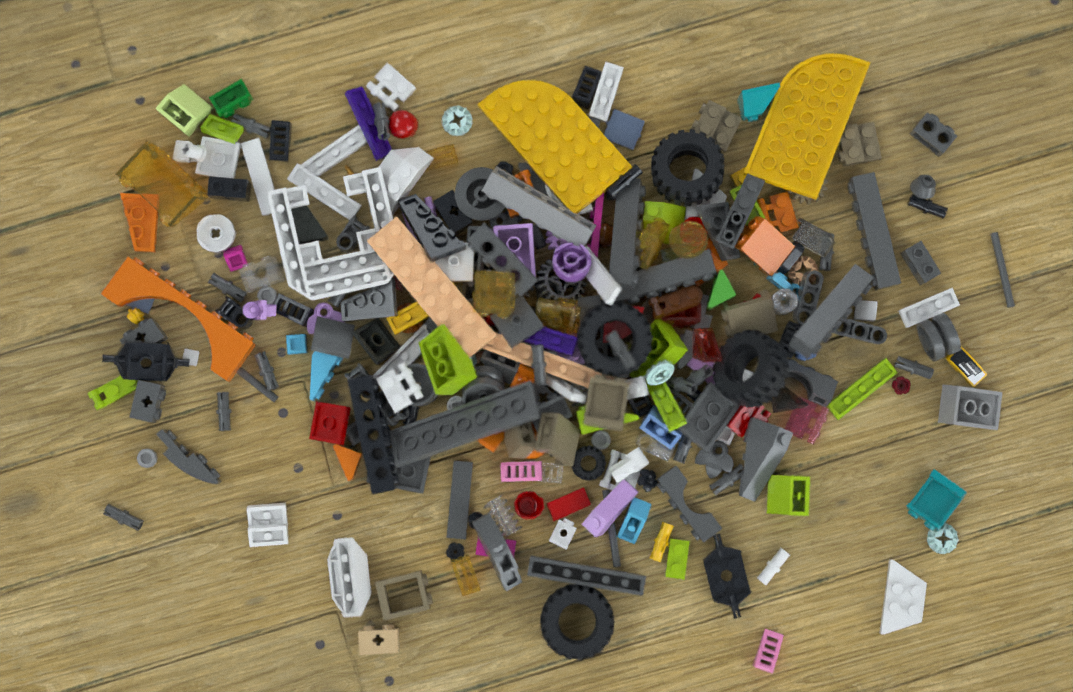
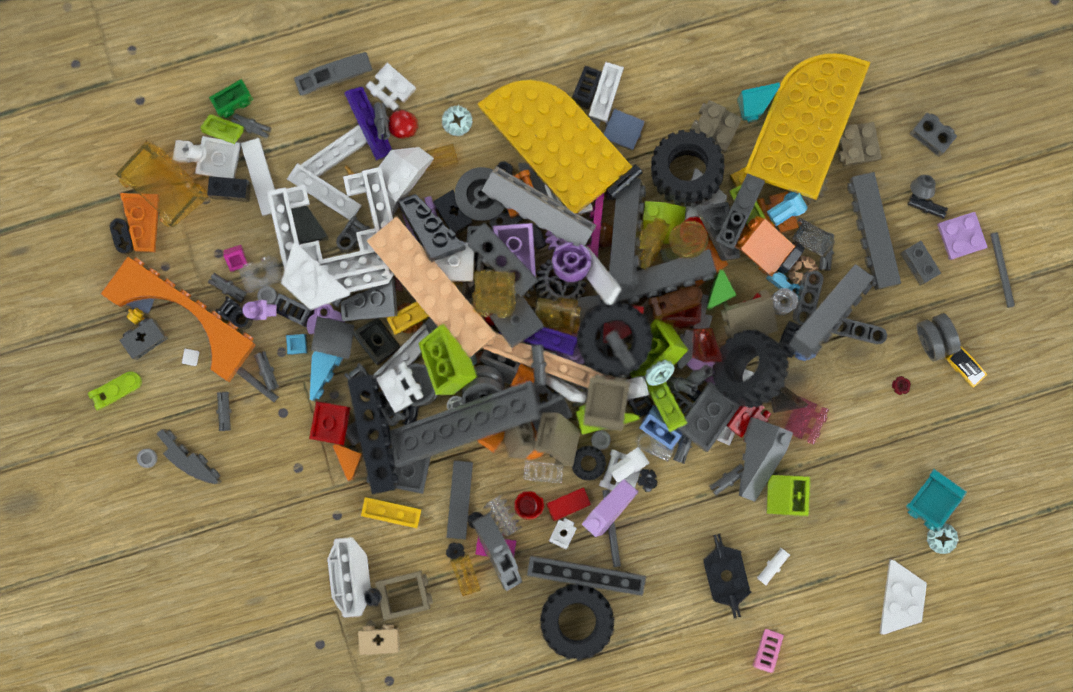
(117, 238): none -> black beam
(123, 517): dark grey pin -> none
(132, 353): black plate -> none
(140, 409): dark grey brick -> none
(184, 109): yellowish green slope -> none
(215, 222): white plate -> none
(267, 524): white slope -> none
(281, 124): black slope -> none
(310, 281): none -> white wing
(333, 73): none -> dark grey slope
(372, 597): none -> black plate
(391, 512): none -> yellow plate
(505, 471): bright pink slope -> none
(634, 520): medium azure slope -> none
(661, 542): yellow pin -> none
(677, 558): lime plate -> none
(703, 525): dark grey arch -> none
(715, 462): dark grey plate -> none
(791, 206): none -> medium azure piece
(818, 386): dark grey arch -> none
(861, 388): lime tile -> none
(866, 311): white slope -> none
(914, 367): dark grey axle -> none
(929, 308): white plate -> none
(962, 235): none -> lavender plate
(970, 407): light grey slope -> none

